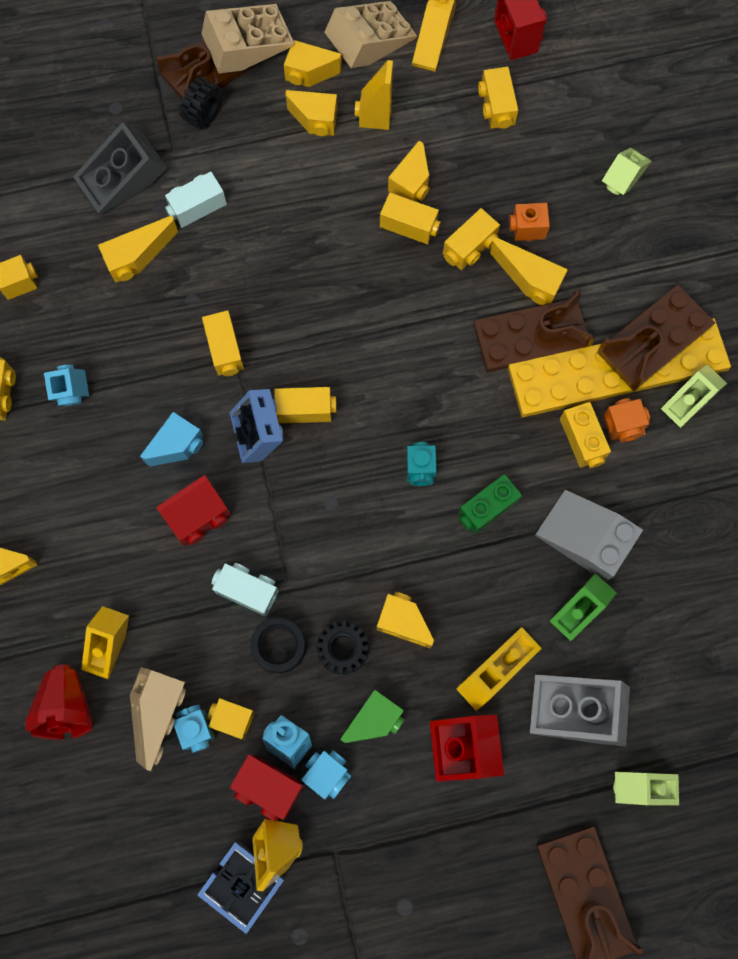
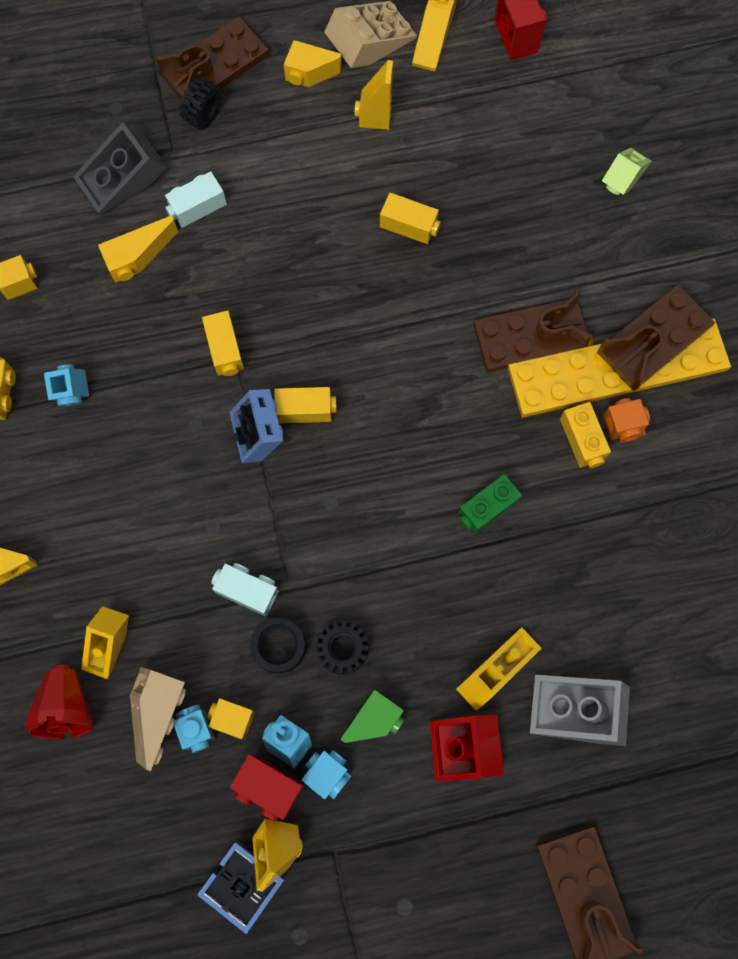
(173, 442): medium azure slope -> none
(194, 511): red slope -> none
(244, 36): tan slope -> none
(313, 111): yellow slope -> none
(404, 620): yellow slope -> none
(411, 175): yellow slope -> none
(421, 464): teal brick -> none
(470, 240): yellow brick -> none
(499, 98): yellow brick -> none
(529, 221): orange brick -> none
(532, 274): yellow slope -> none
(583, 607): bright green slope -> none
(589, 534): light grey slope -> none
(646, 788): yellowish green slope -> none
(693, 395): yellowish green slope -> none

